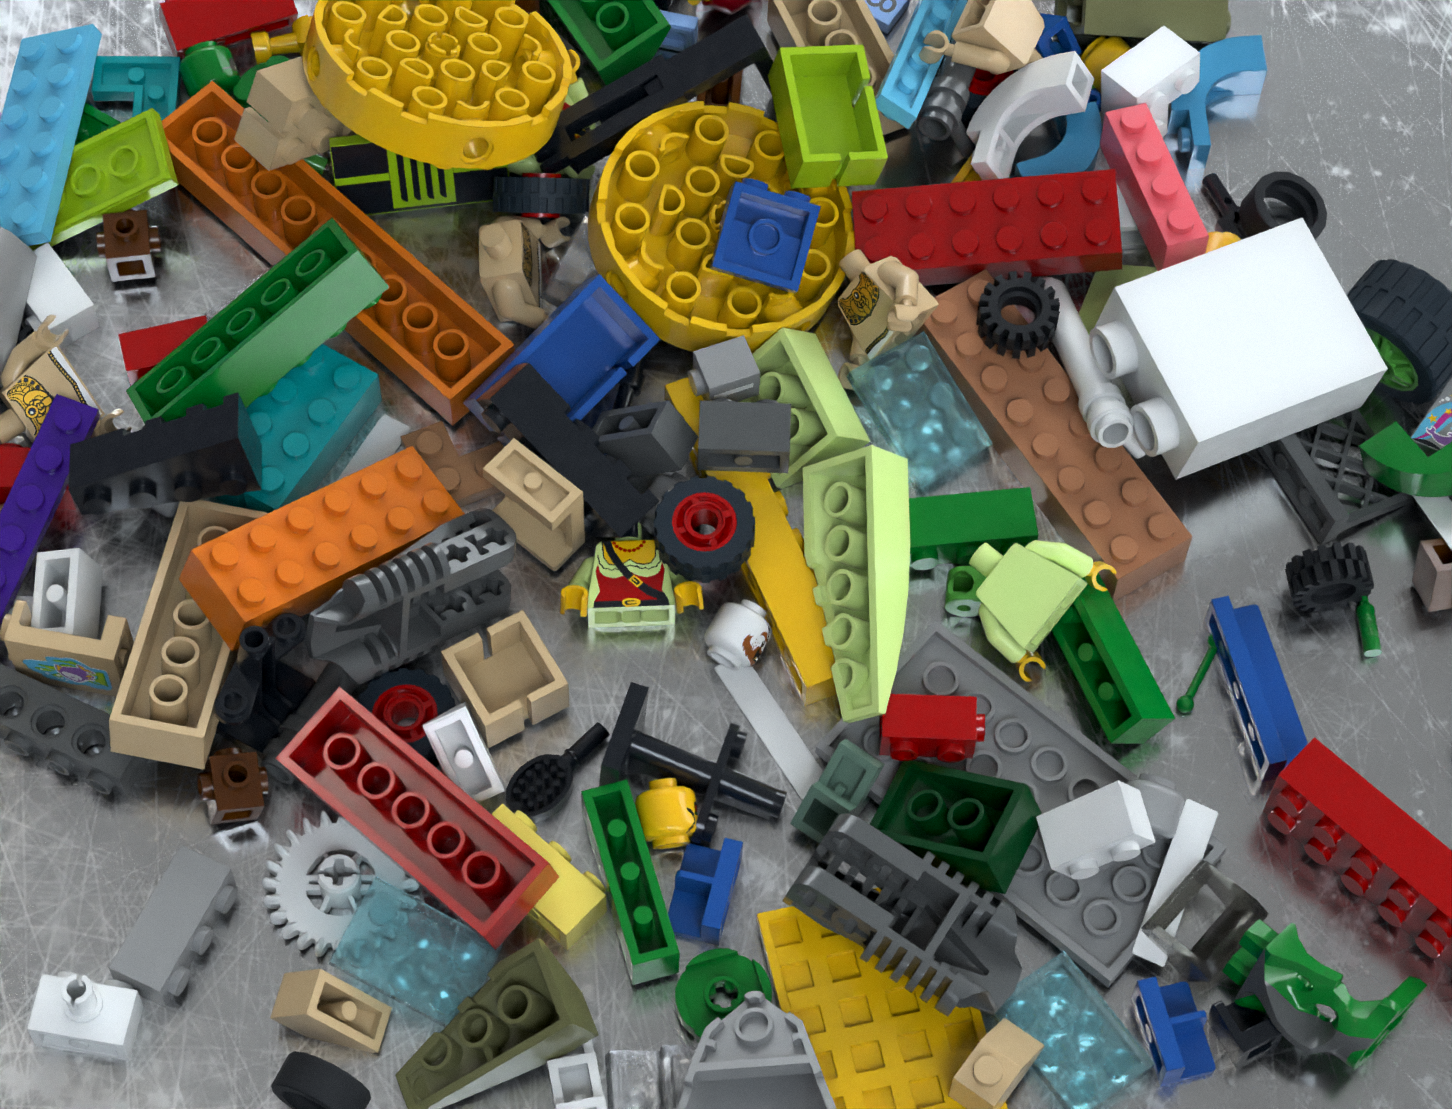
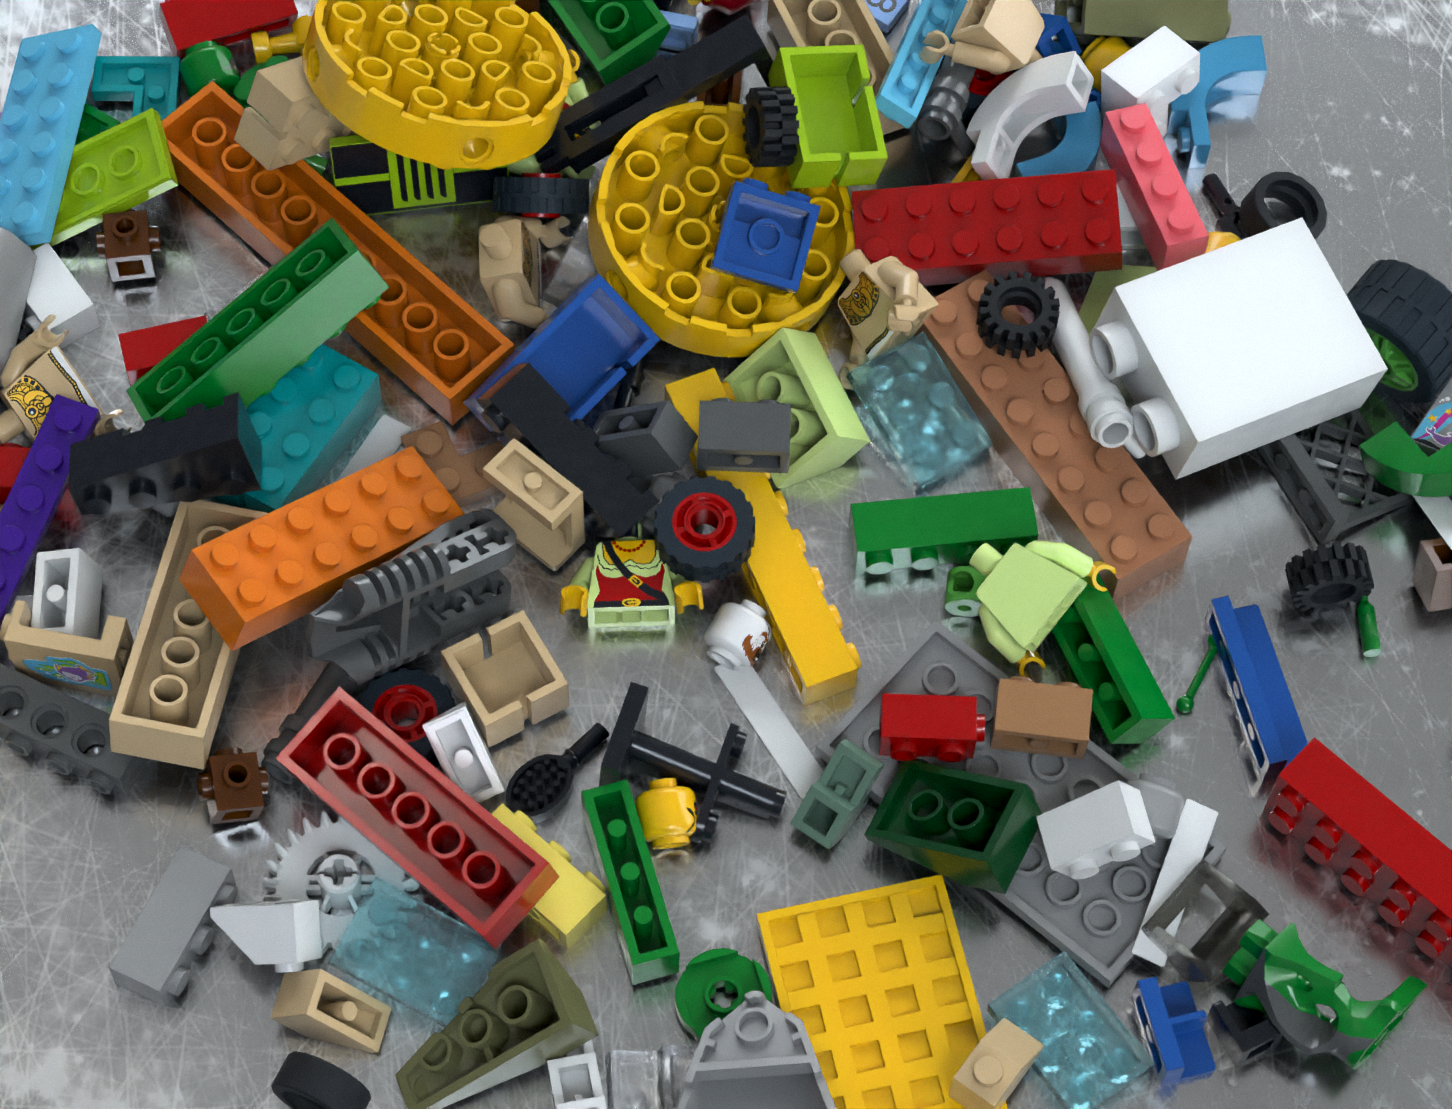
(85, 1015): white brick -> none
(260, 686): black piece -> none
(273, 931): none -> white slope
(704, 891): blue panel -> none
(725, 371): light grey brick -> none
(770, 126): none -> black tyre
(861, 568): yellowish green wedge -> none
(917, 922): dark grey connector -> none
(1041, 717): none -> medium nougat brick

